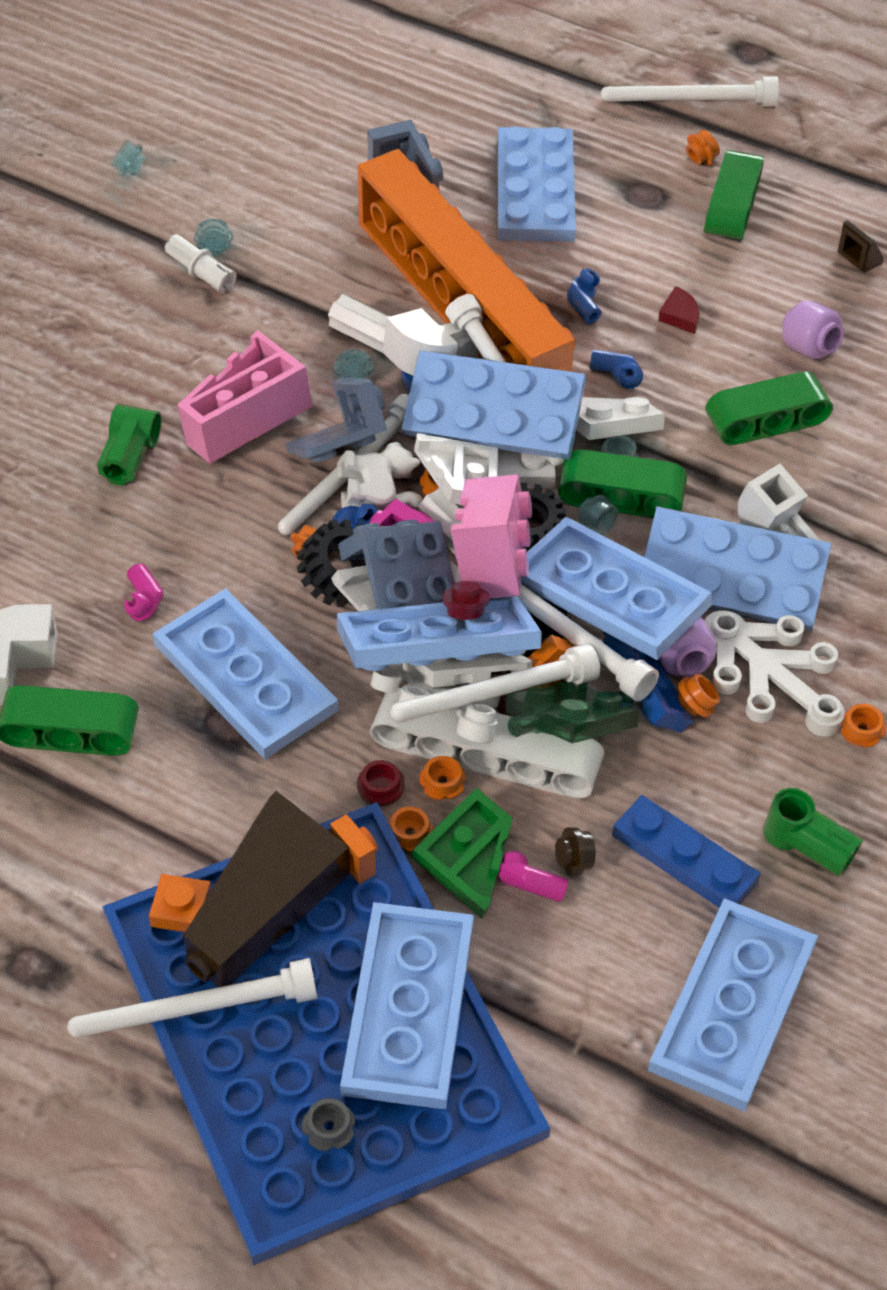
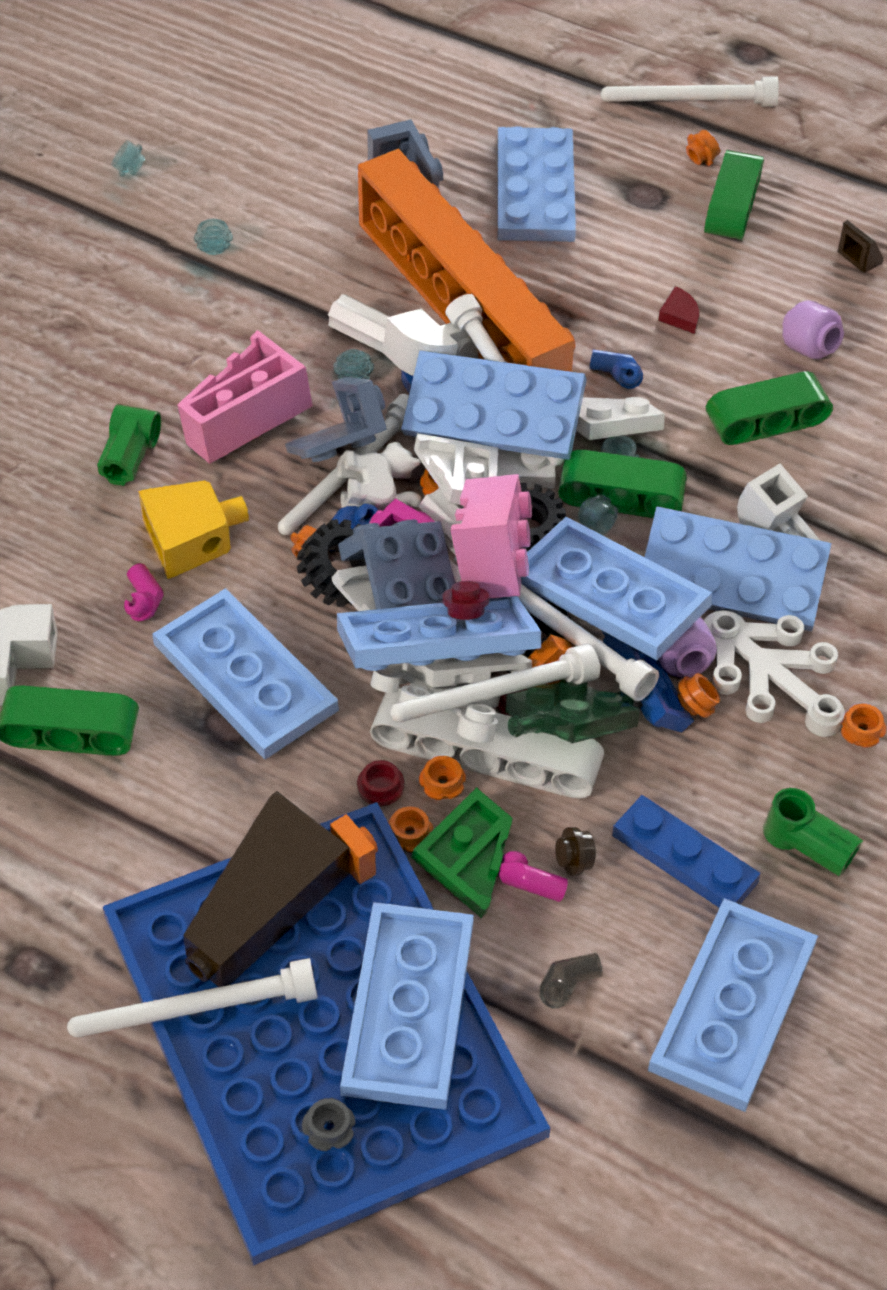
(177, 902): orange plate -> none
(189, 524): none -> yellow torso
(201, 264): white axle -> none
(564, 975): none -> clear smoke arm
(582, 293): blue arm -> none

